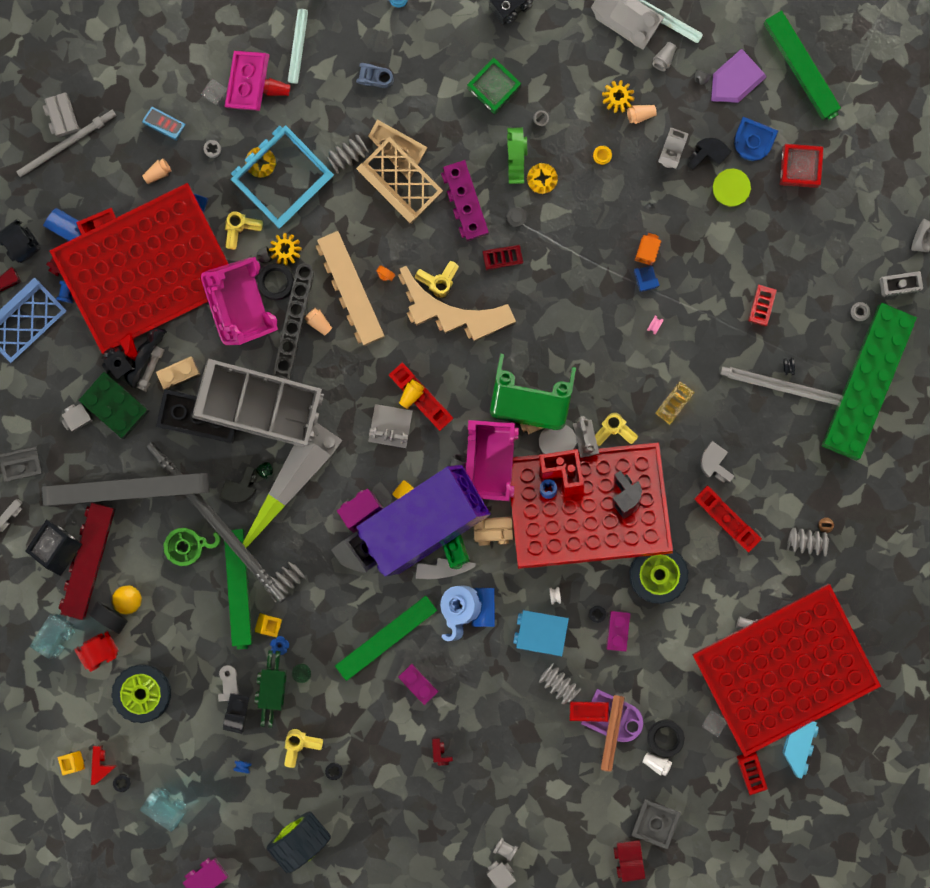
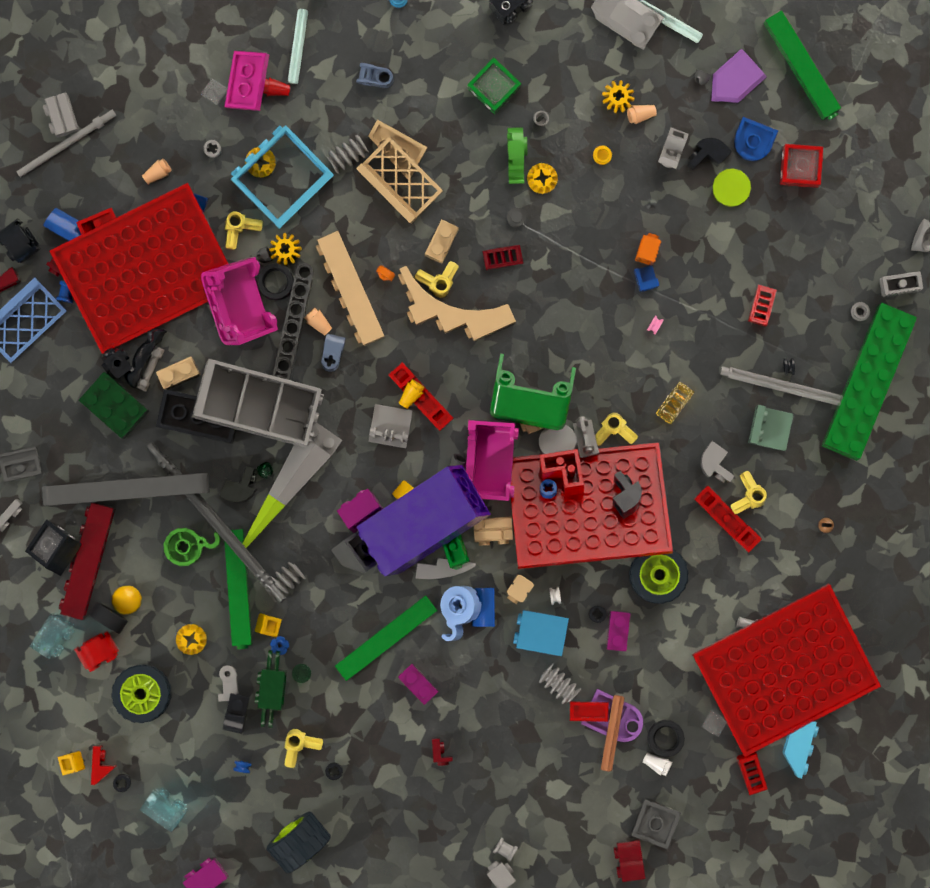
(76, 417): light grey brick -> none
(129, 347): red slope -> none
(163, 123): slope -> none
(199, 636): none -> yellow gear
(332, 349): none -> sand blue piece
(441, 241): none -> tan brick
(465, 201): magenta brick -> none
(518, 591): none -> tan brick
(664, 57): light grey cone -> none
(748, 501): none -> light yellow axle
(770, 428): none -> sand green bracket
(808, 541): light grey piece -> none

